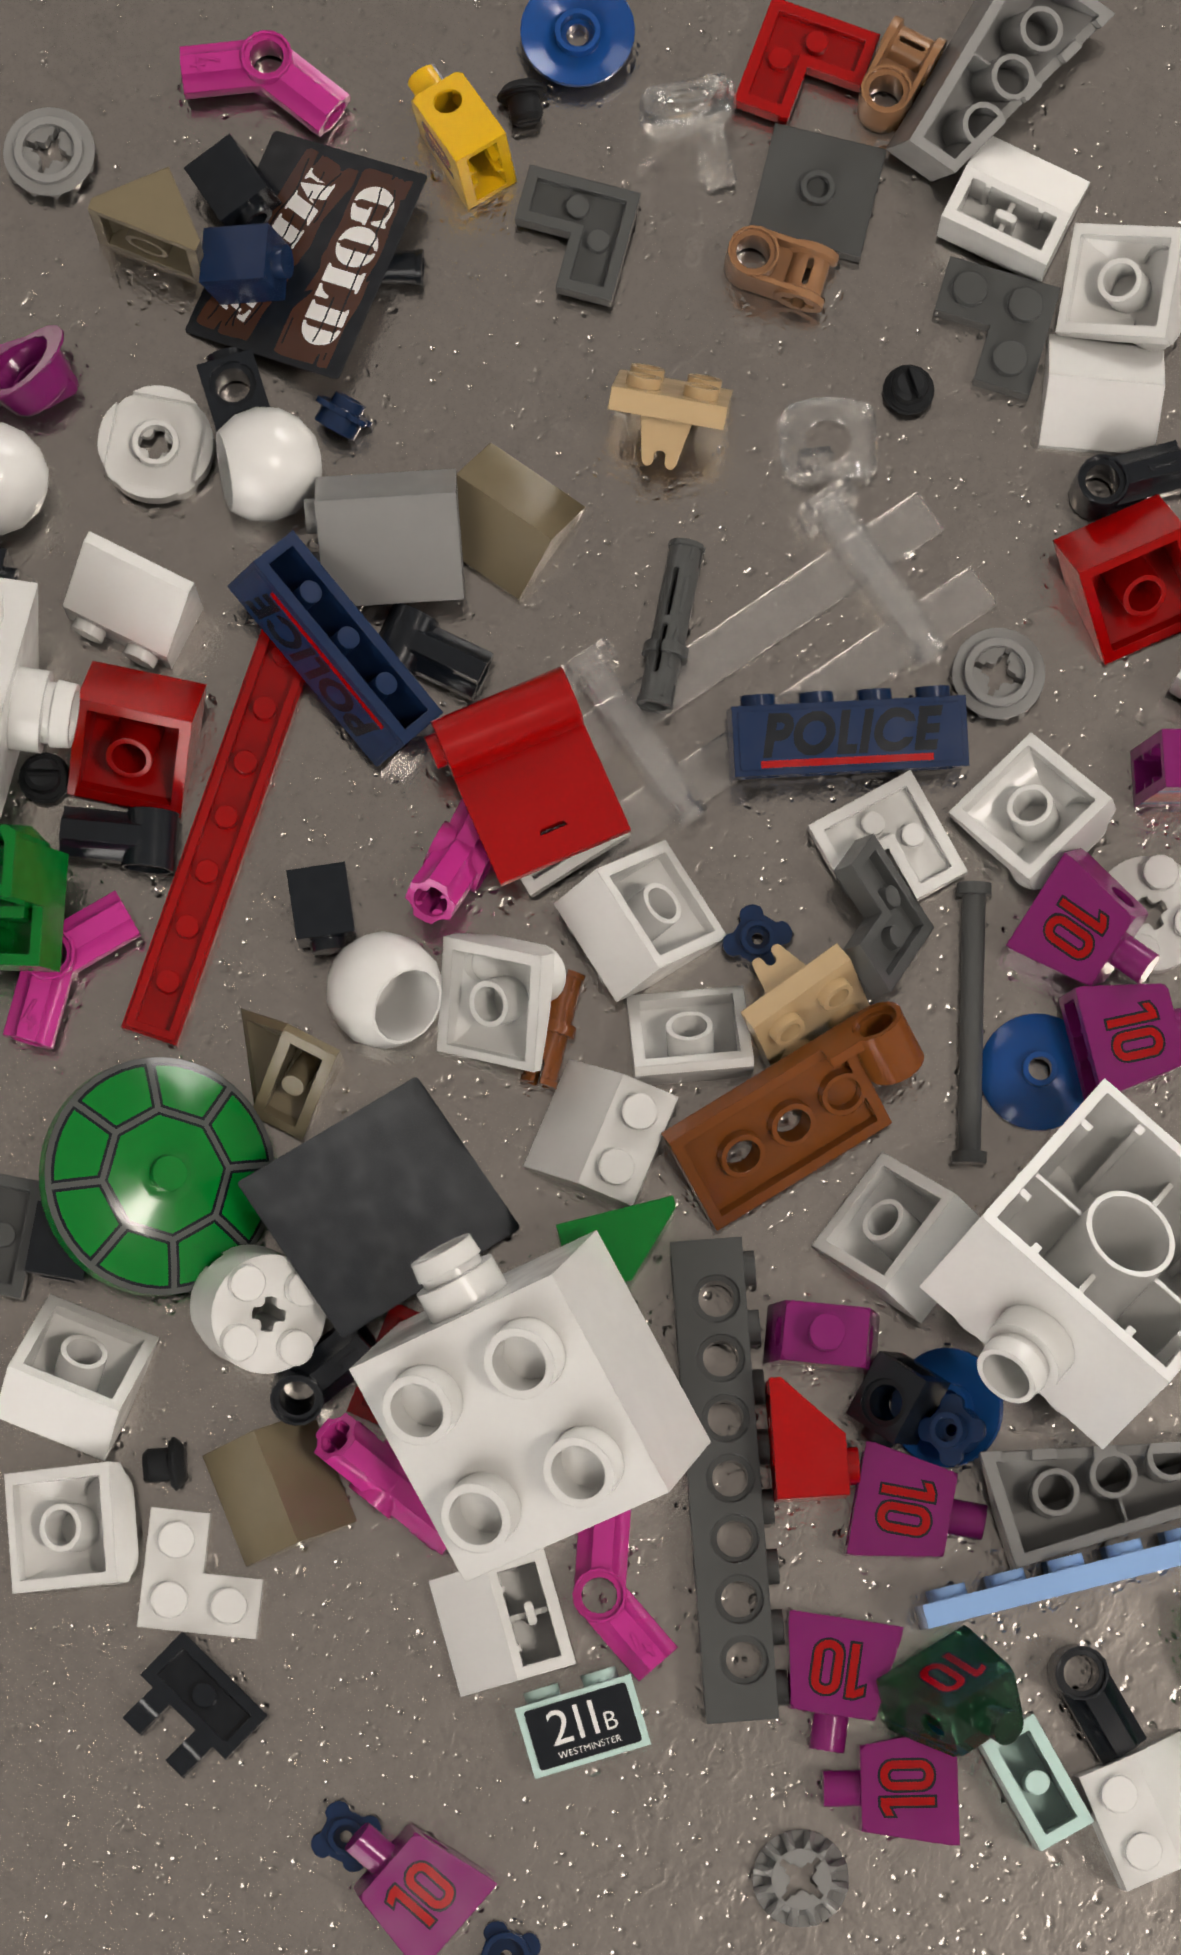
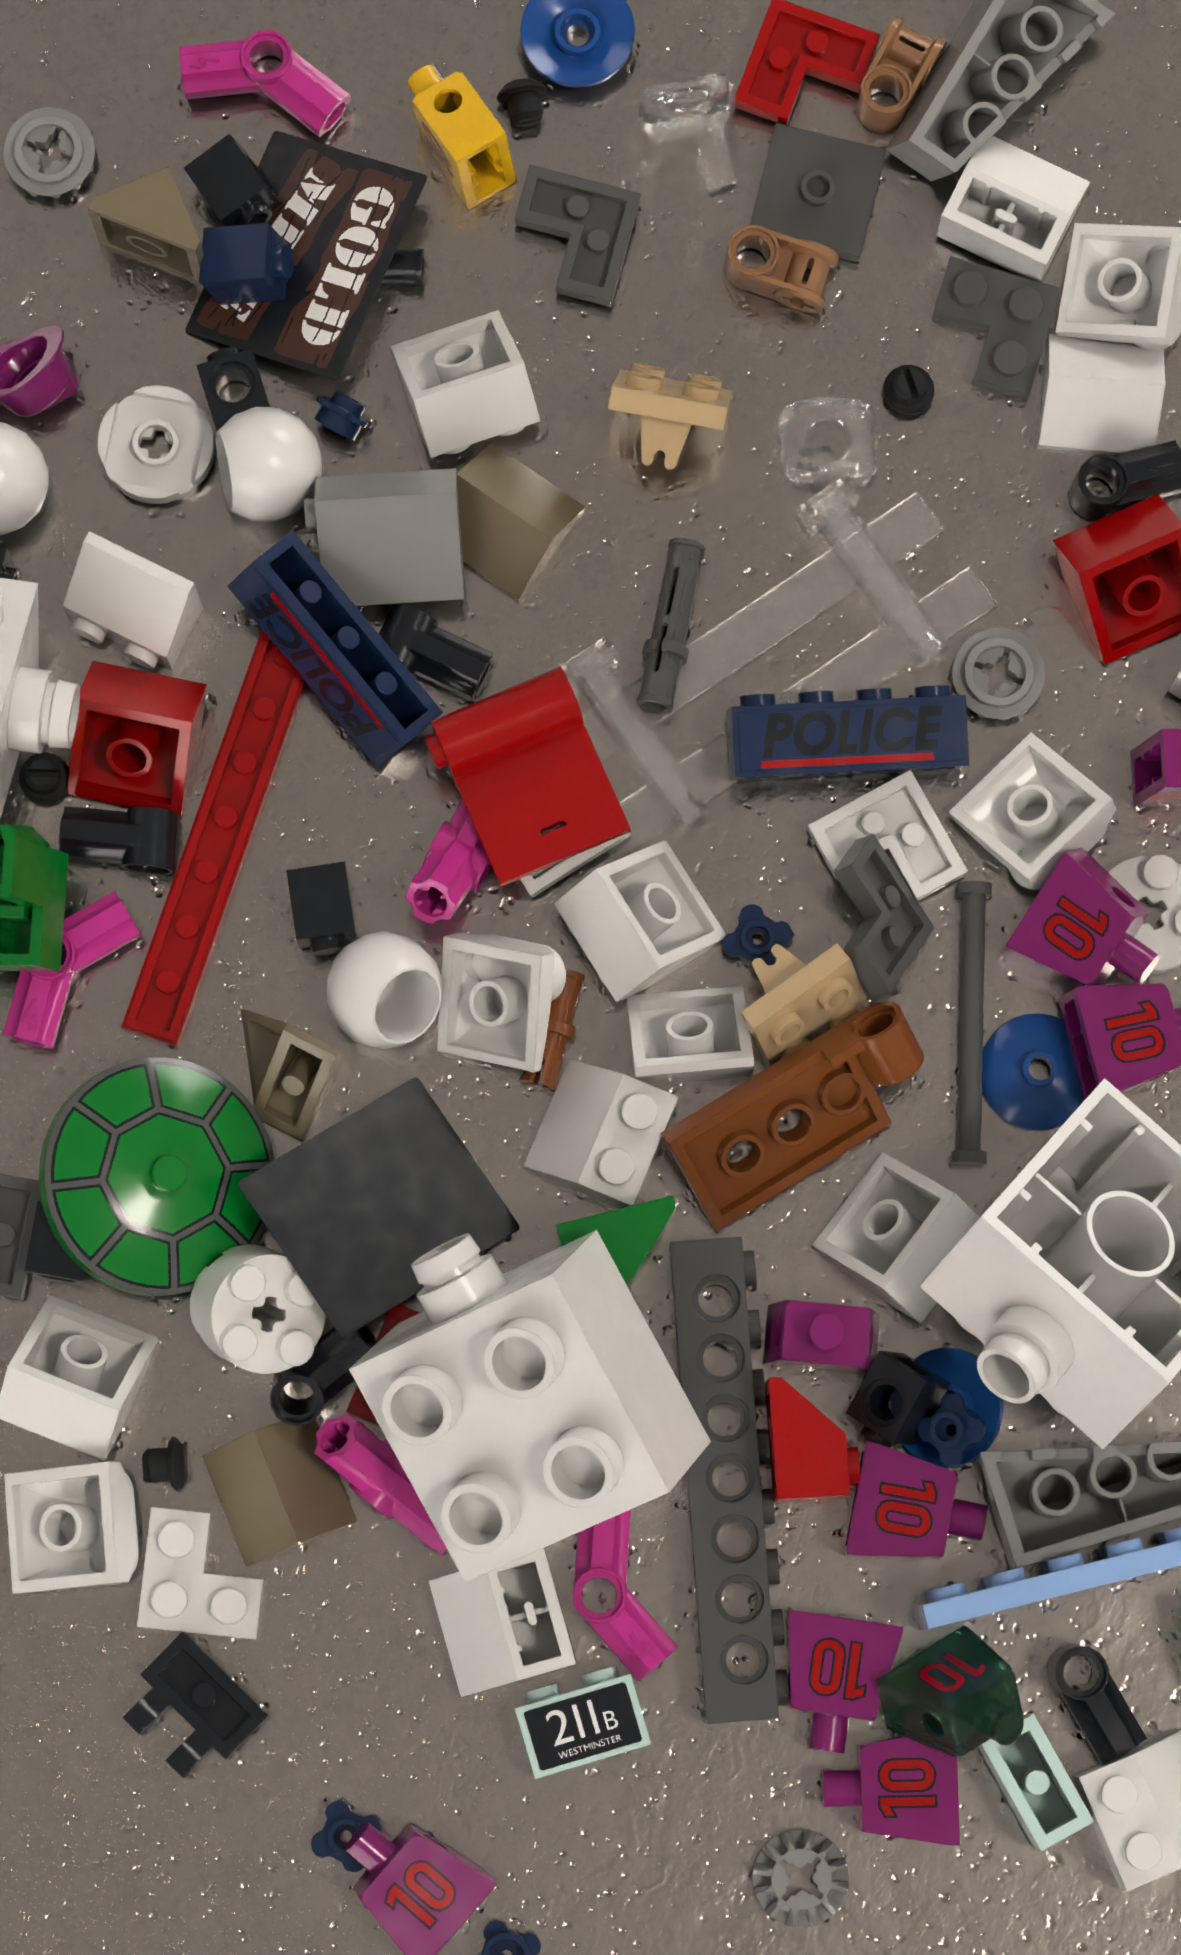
(466, 384): none -> white slope

